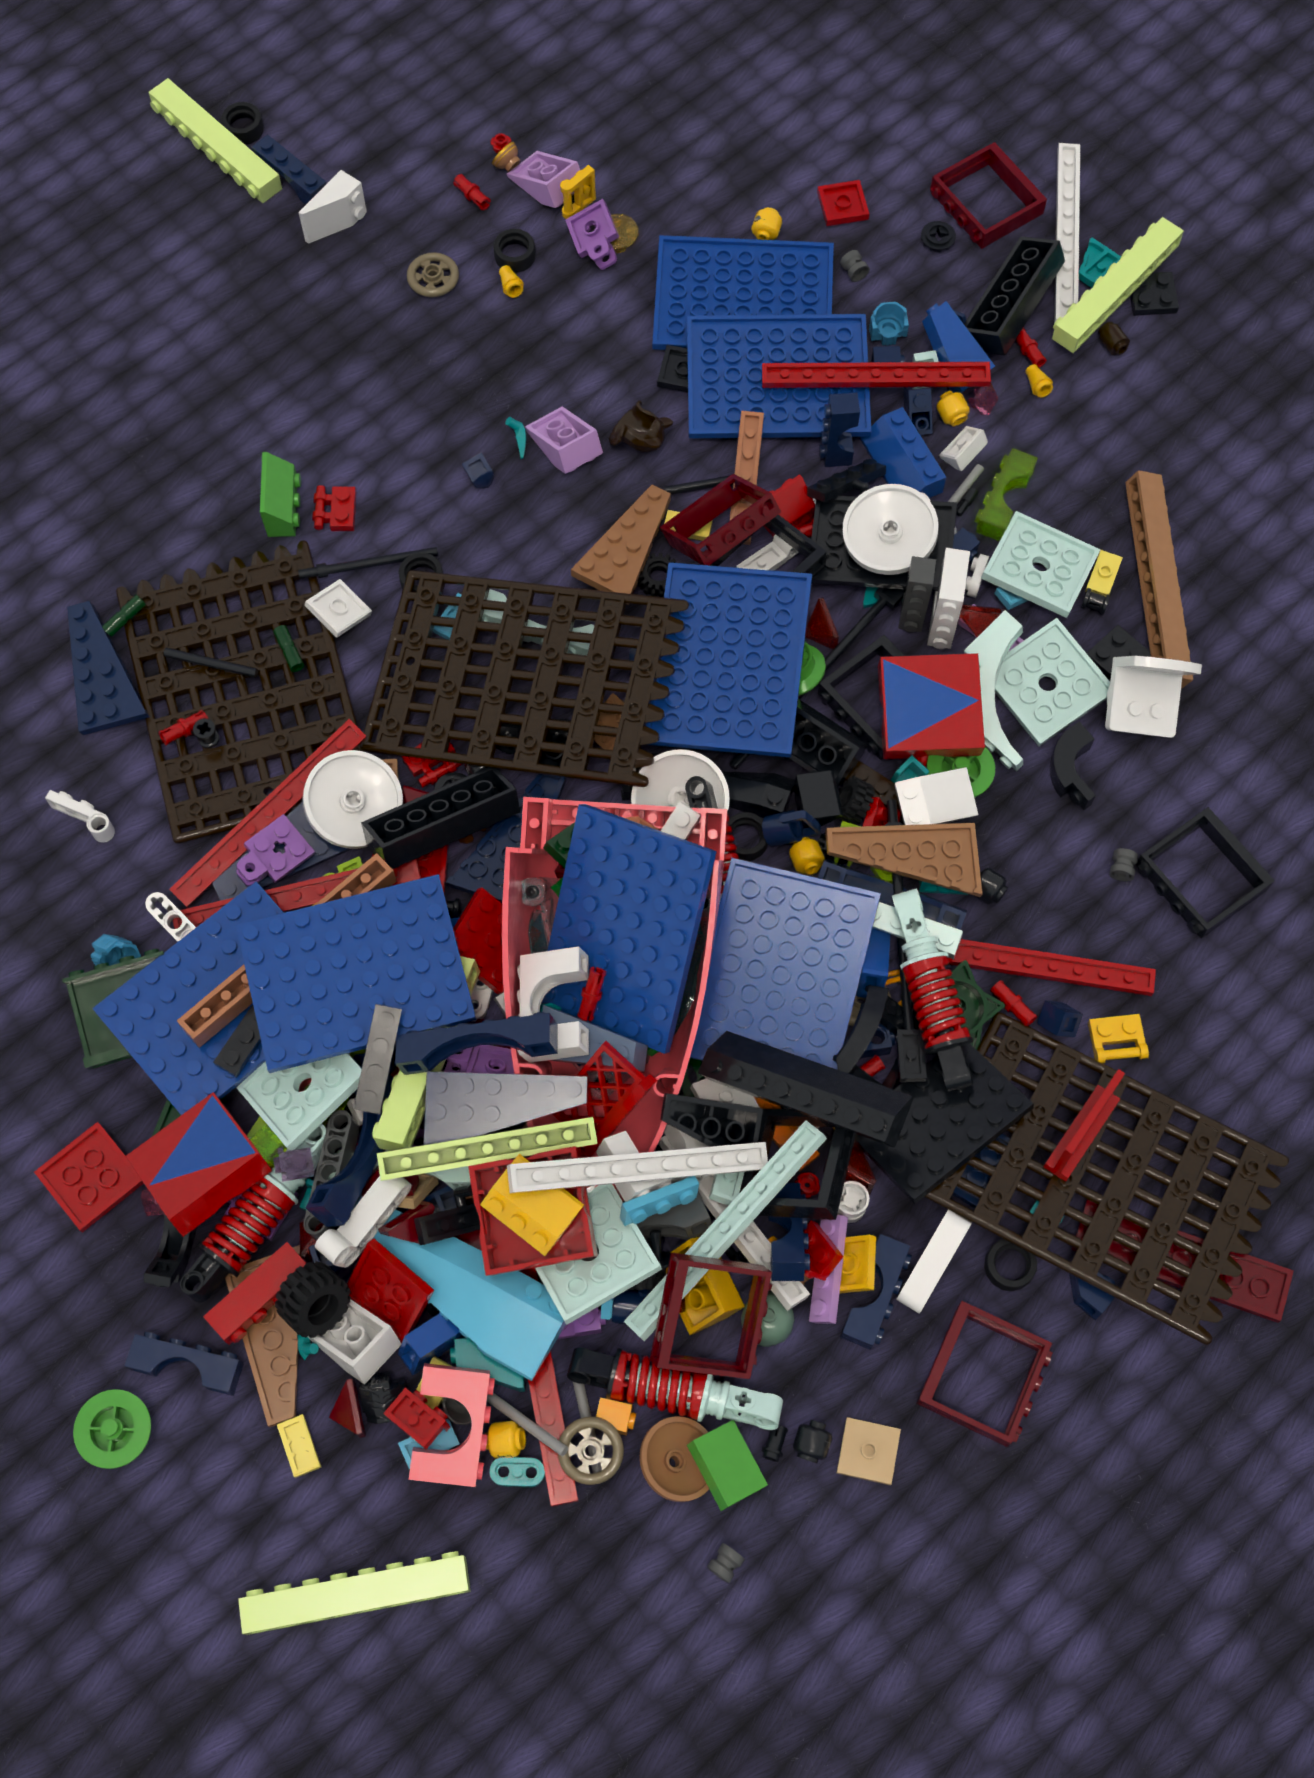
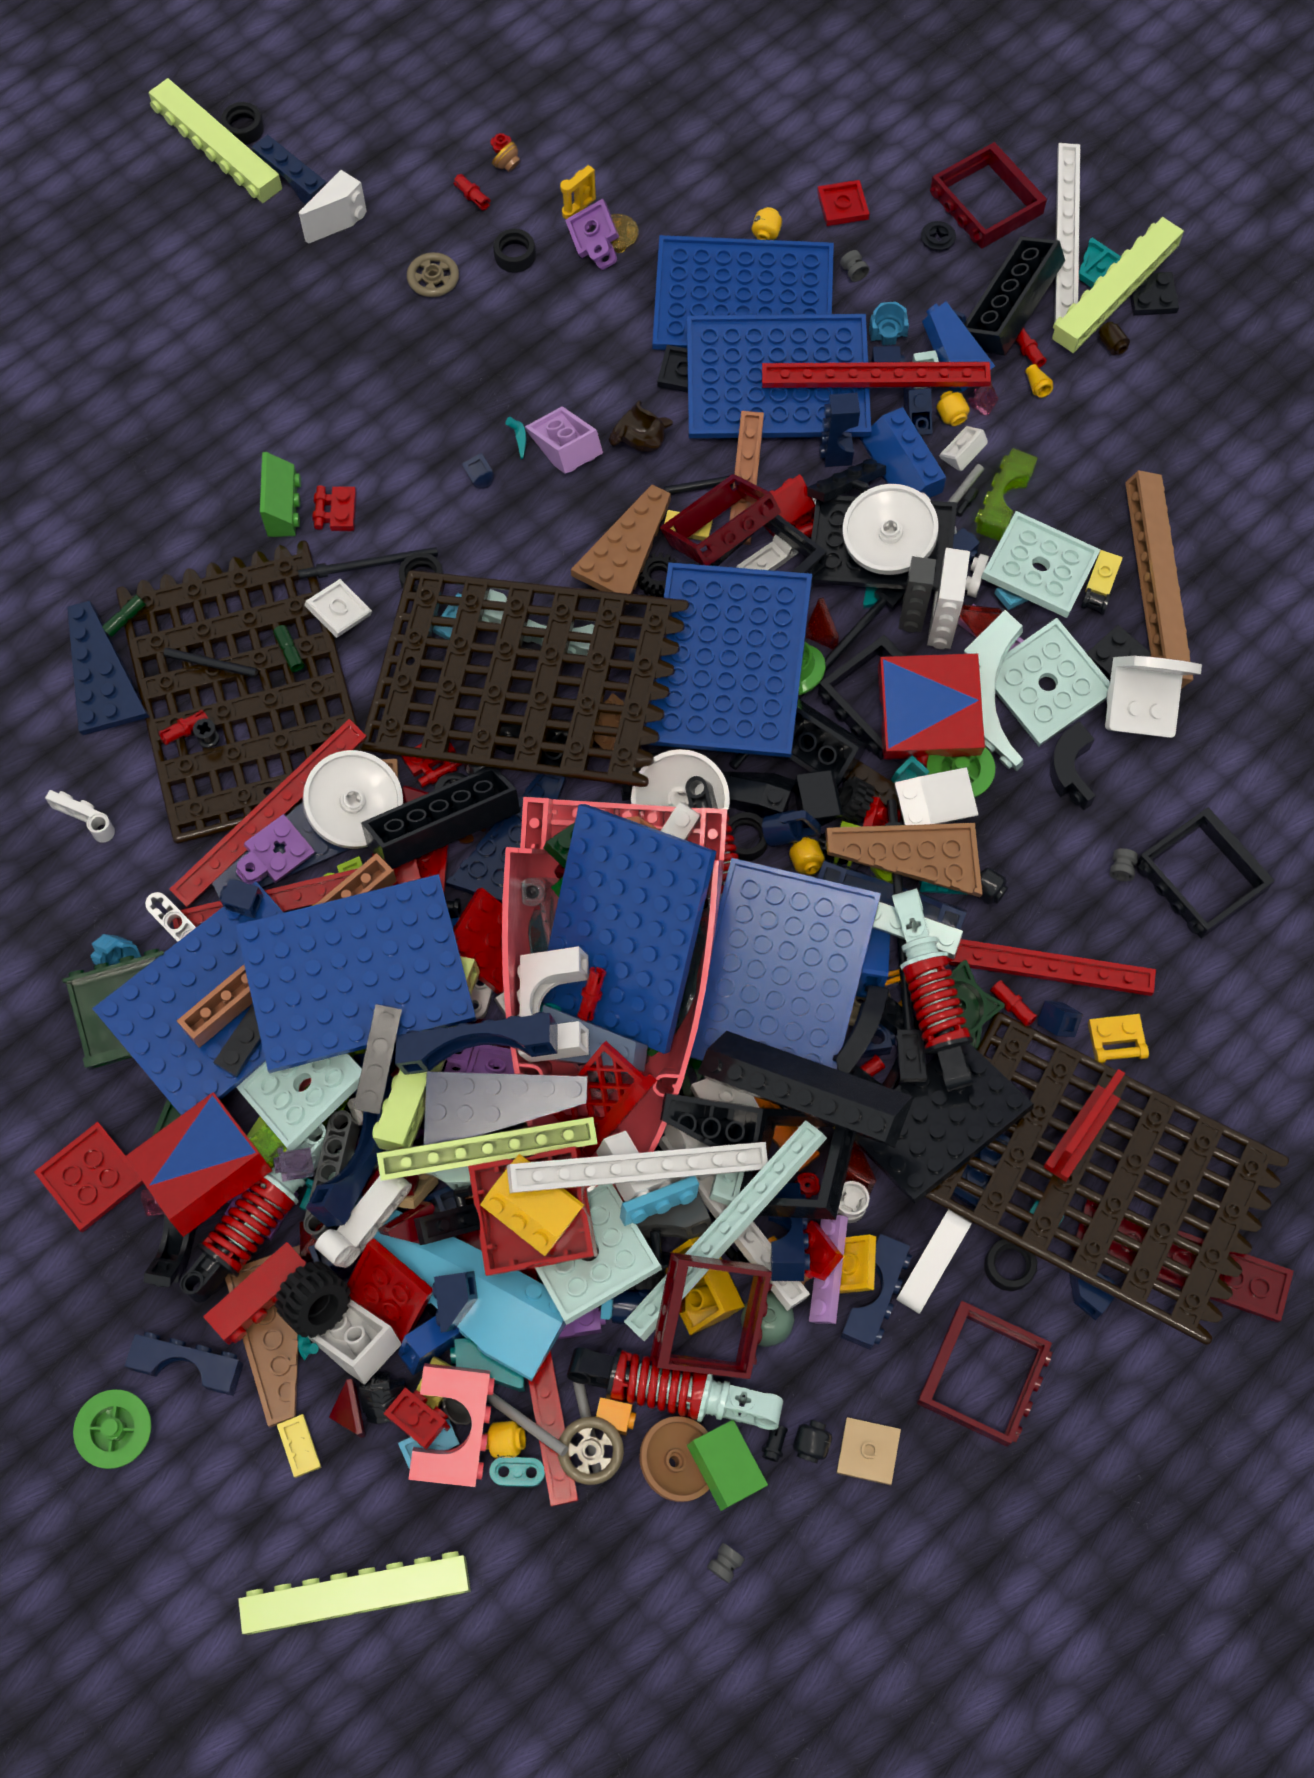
(241, 898): none -> dark blue brick
(454, 1298): none -> dark blue slope
(511, 283): yellow cone -> none
(542, 175): lavender slope -> none

